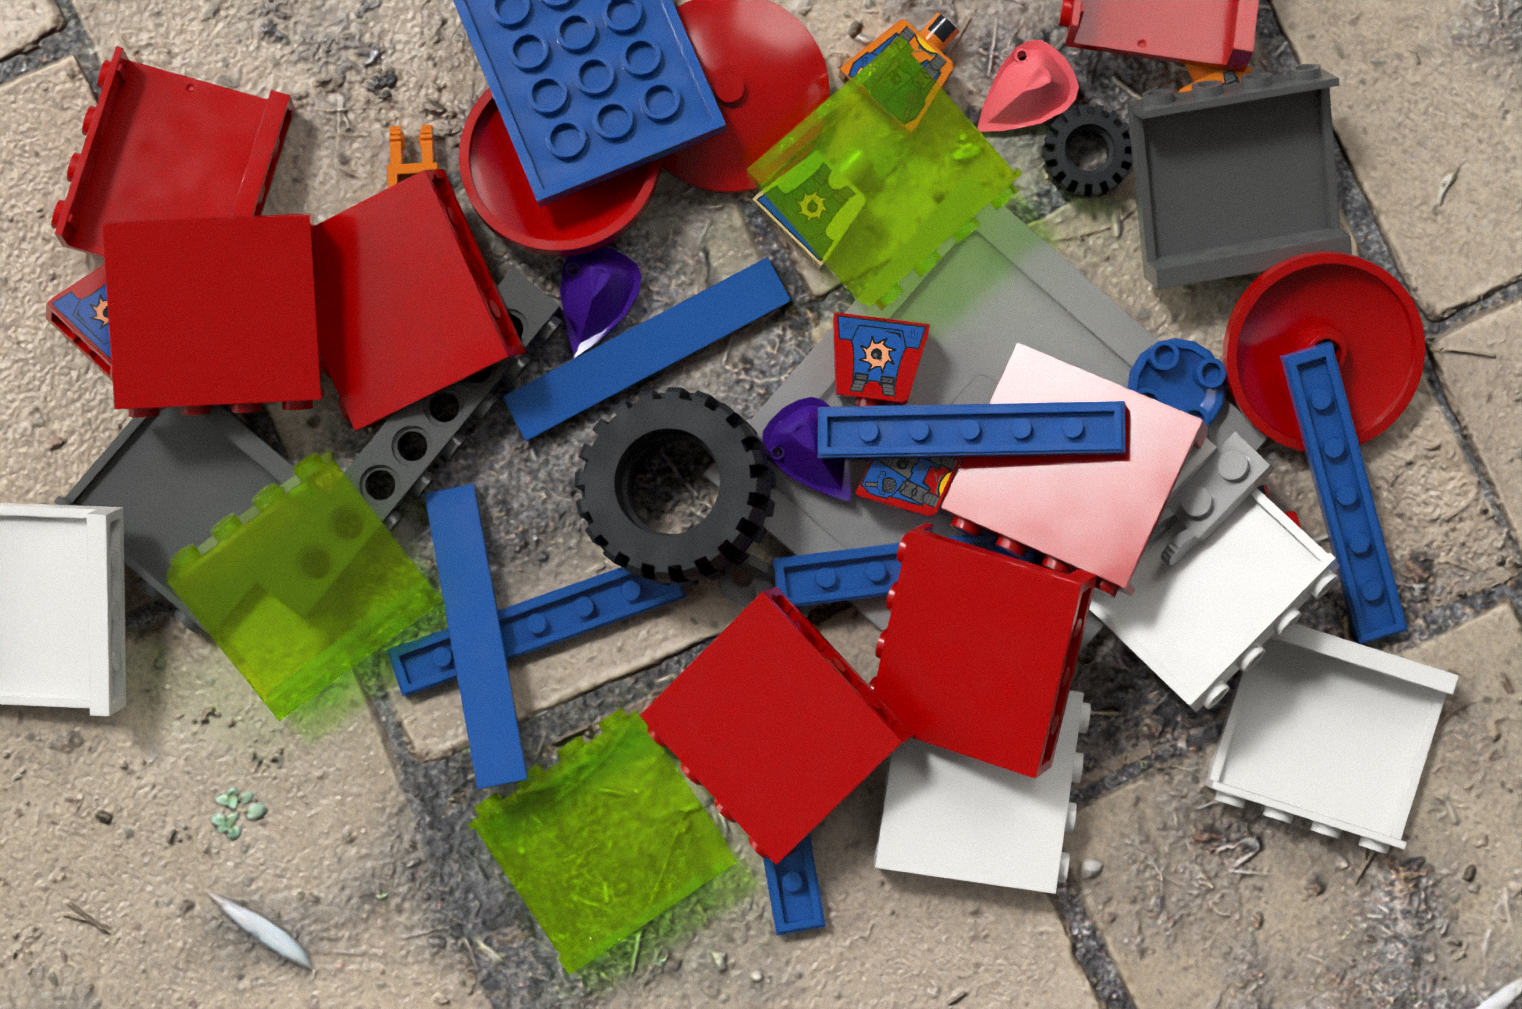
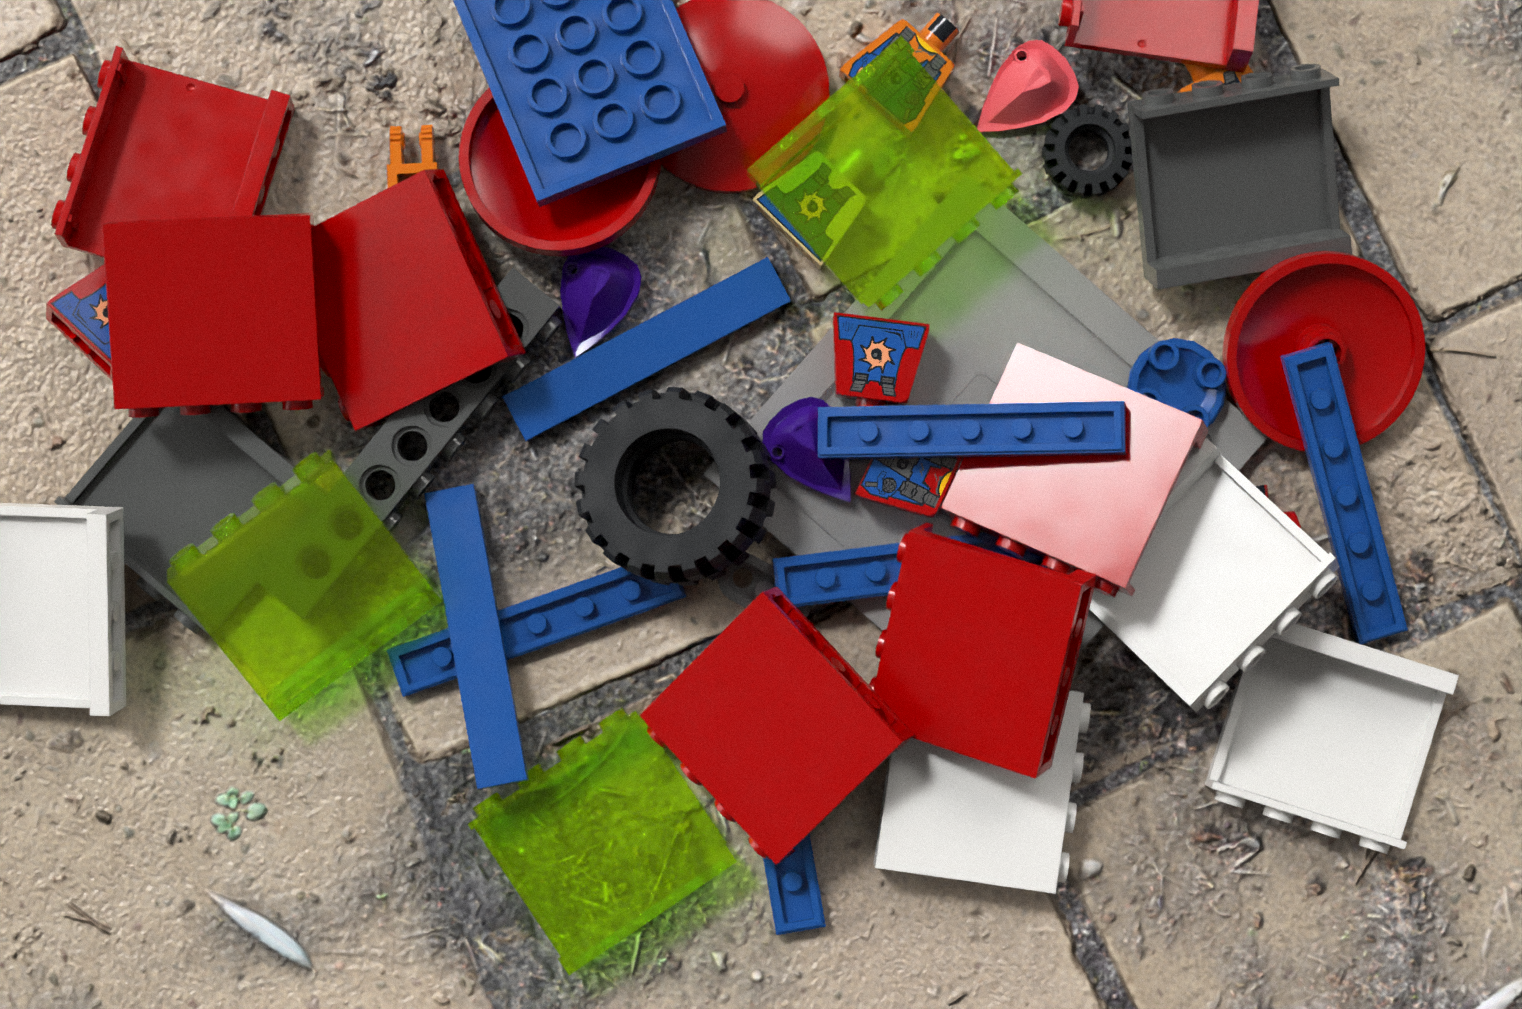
(1211, 496): light grey hinge -> none

